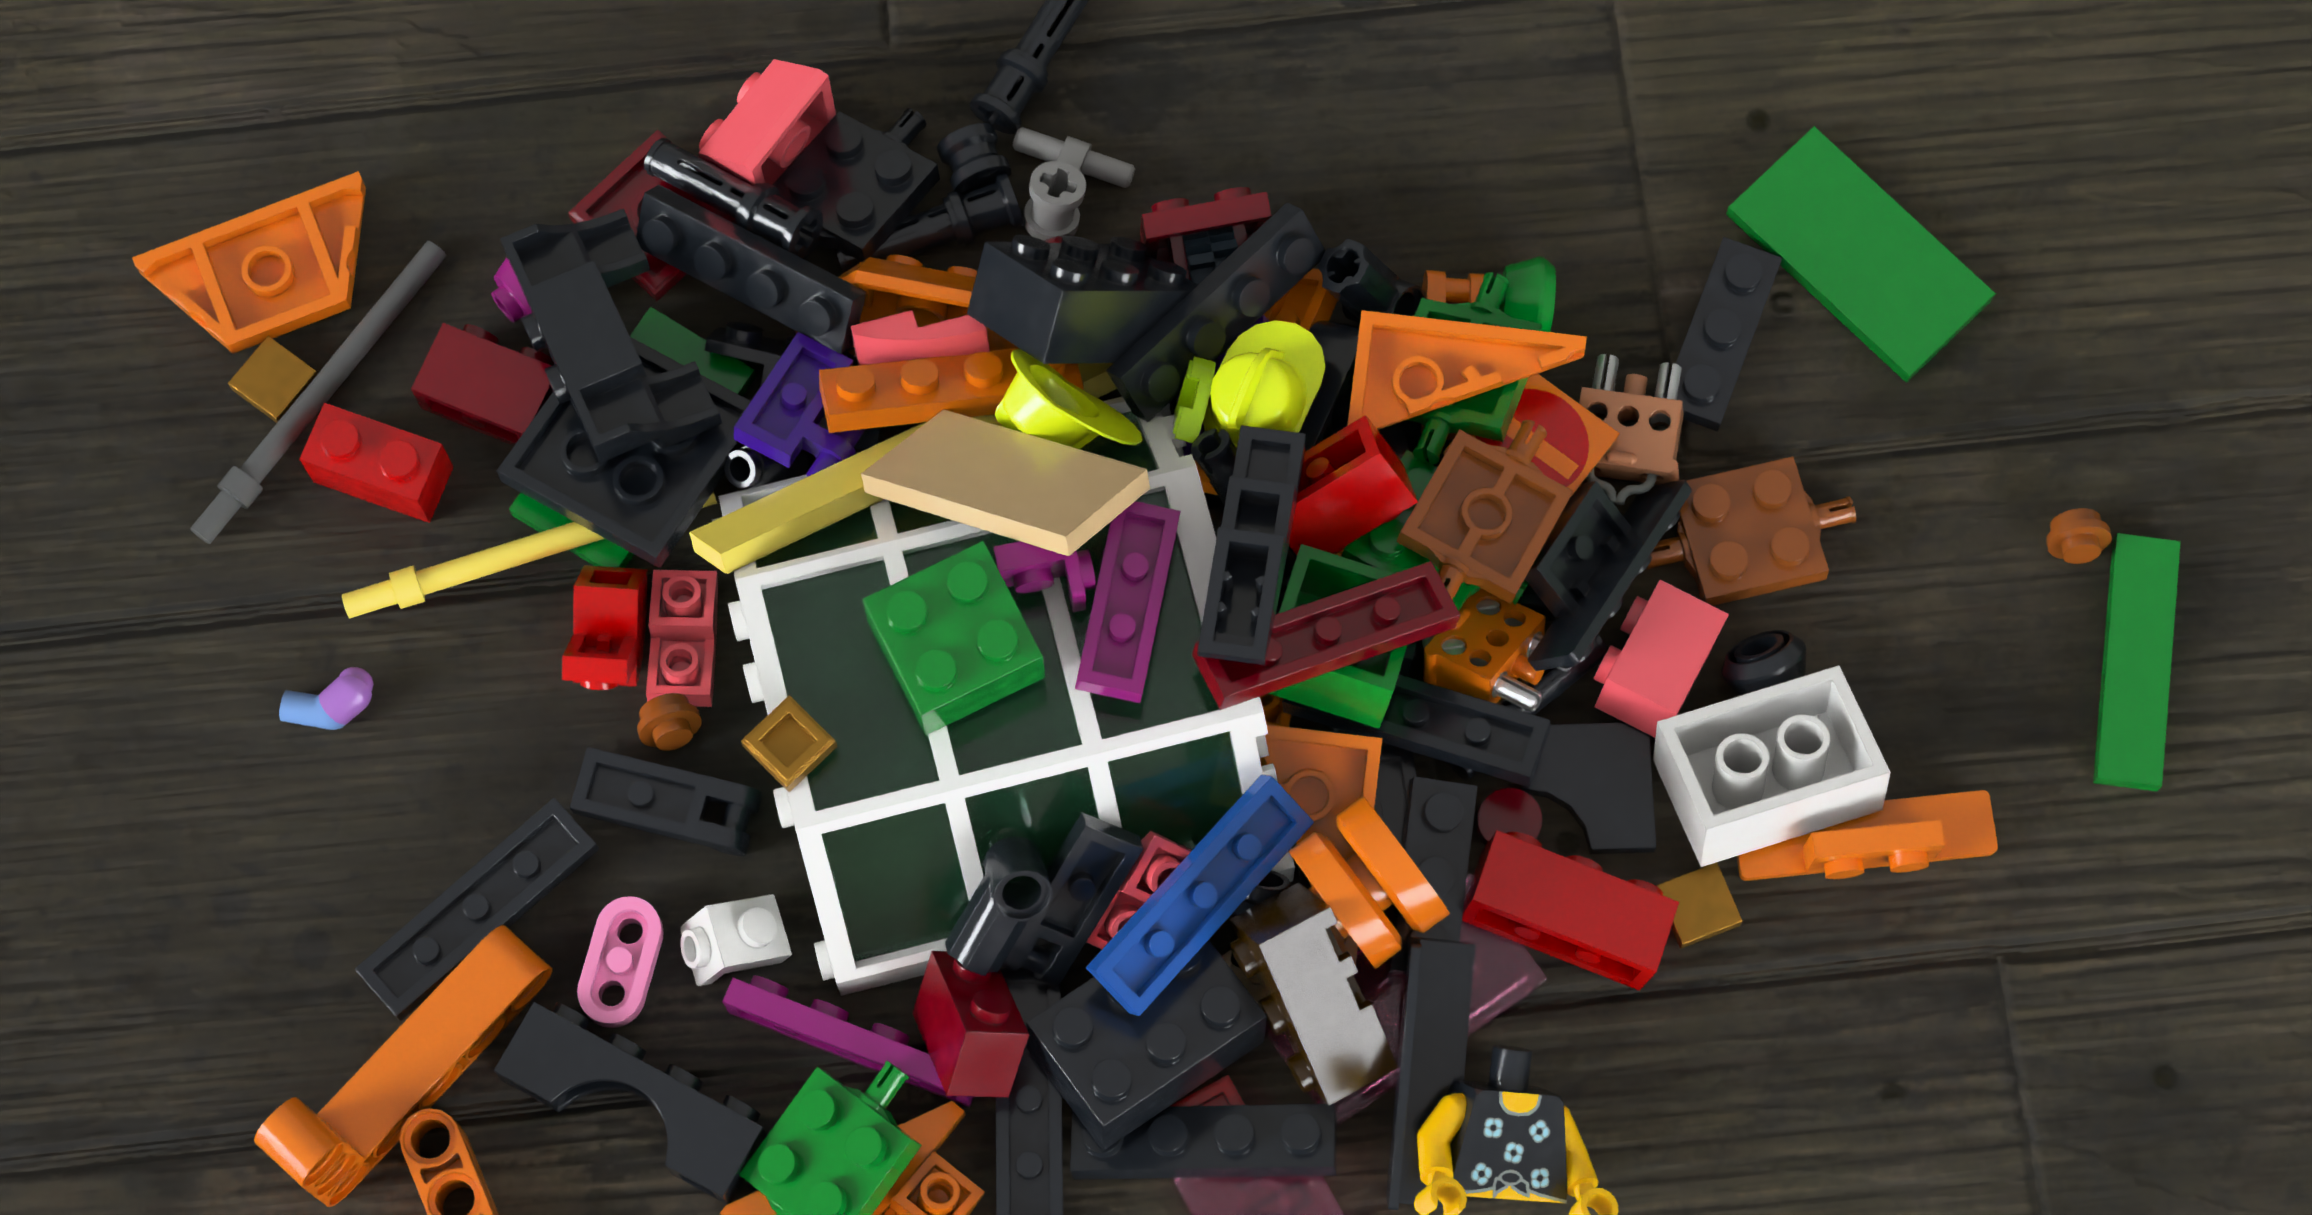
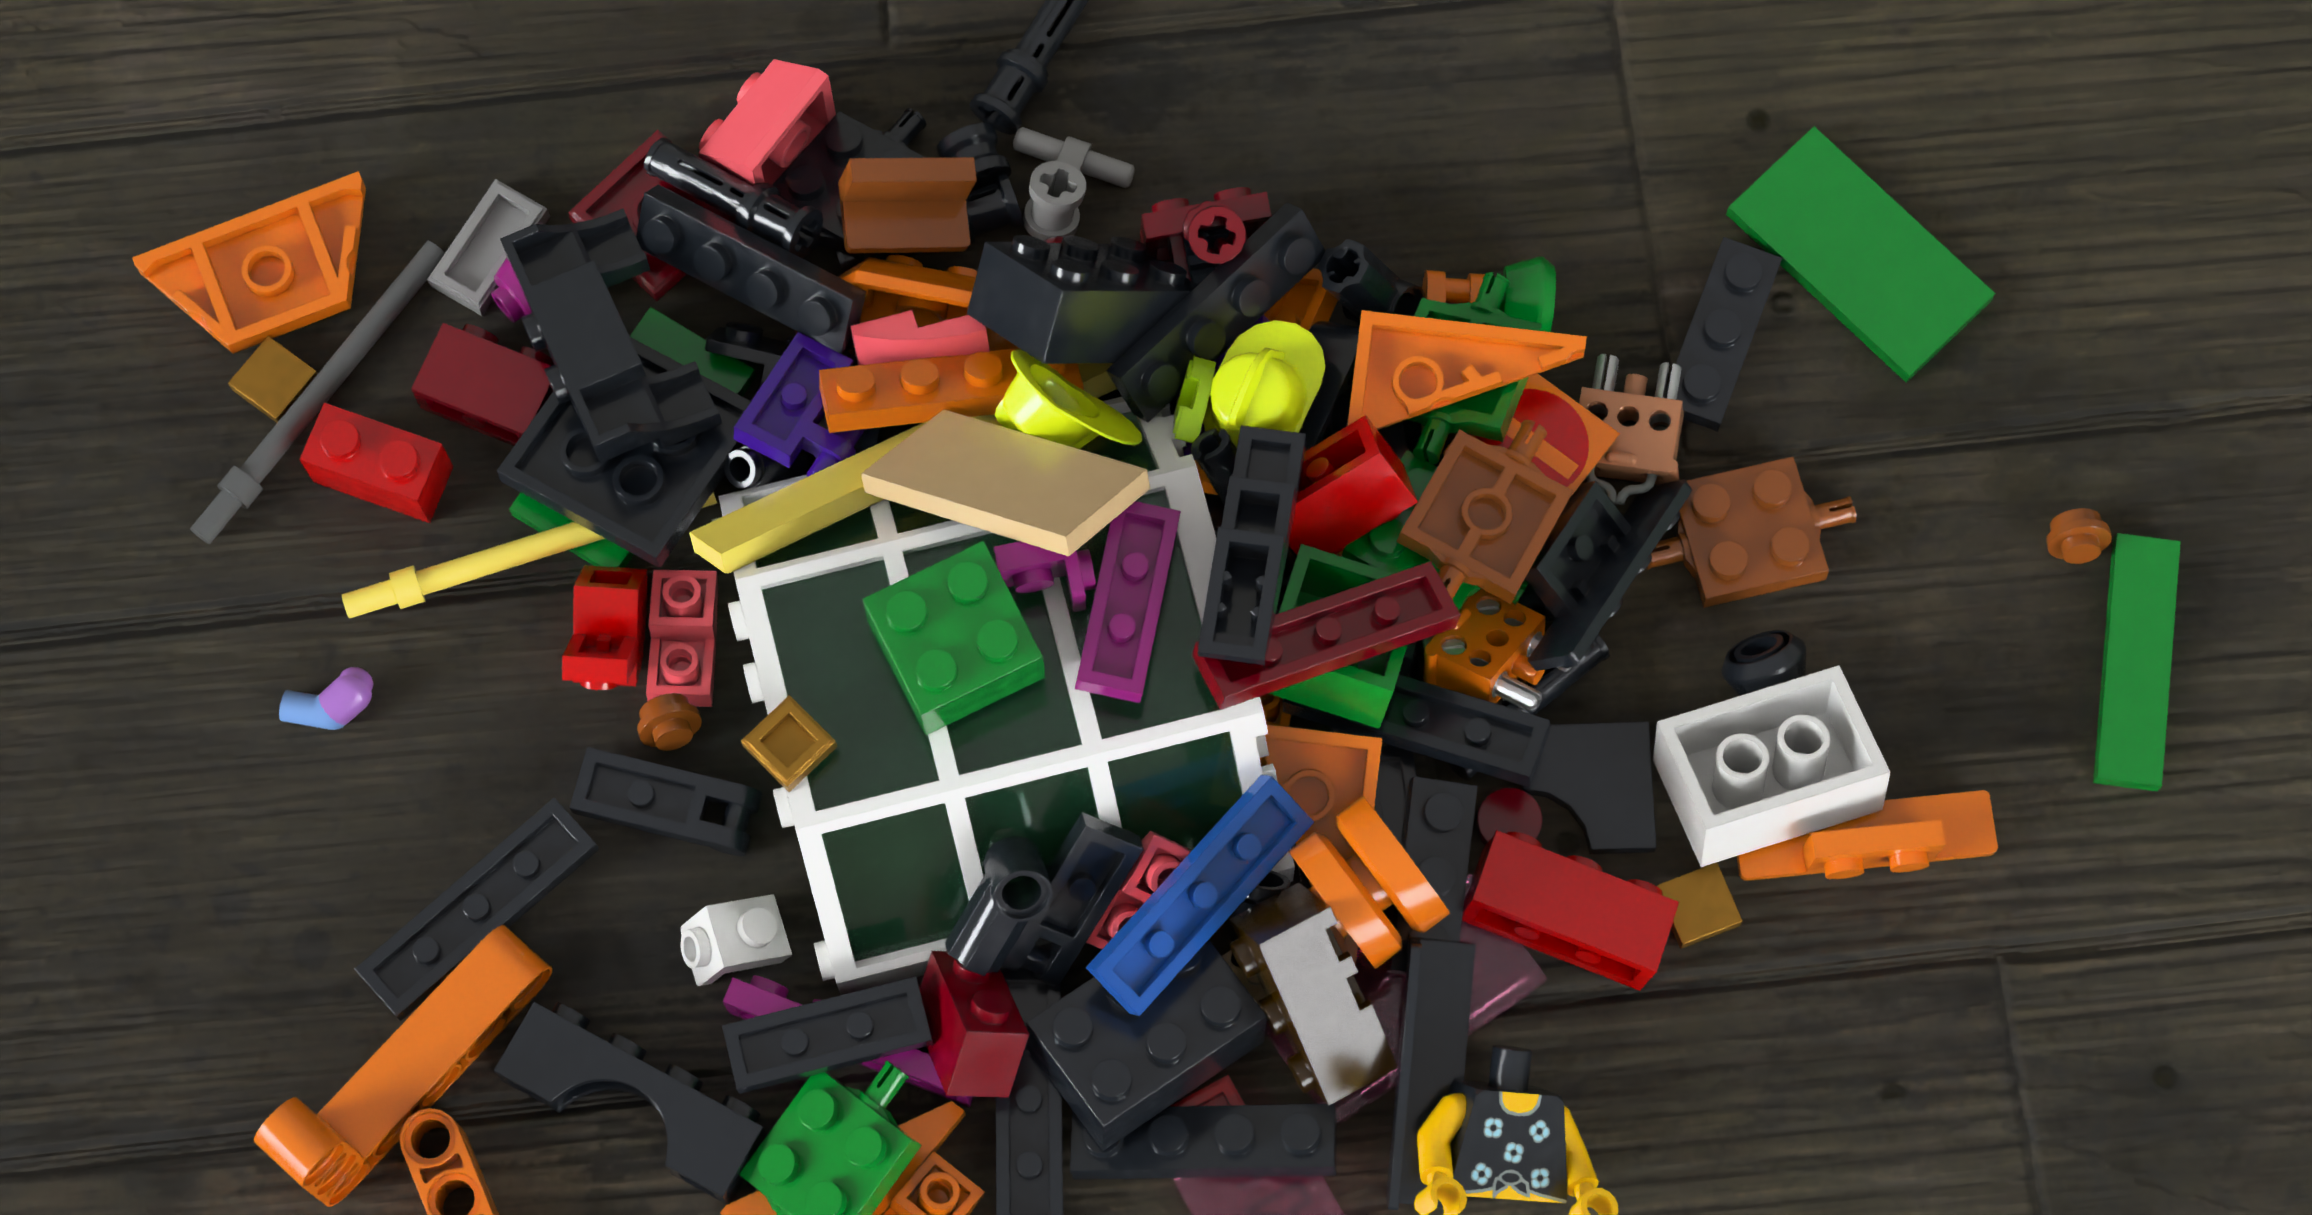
(477, 252): none -> light grey tile
(618, 963): bright pink plate -> none
(827, 1035): none -> black plate
(906, 204): none -> dark orange panel
(1224, 248): none -> dark red bush
(1660, 659): coral brick -> none

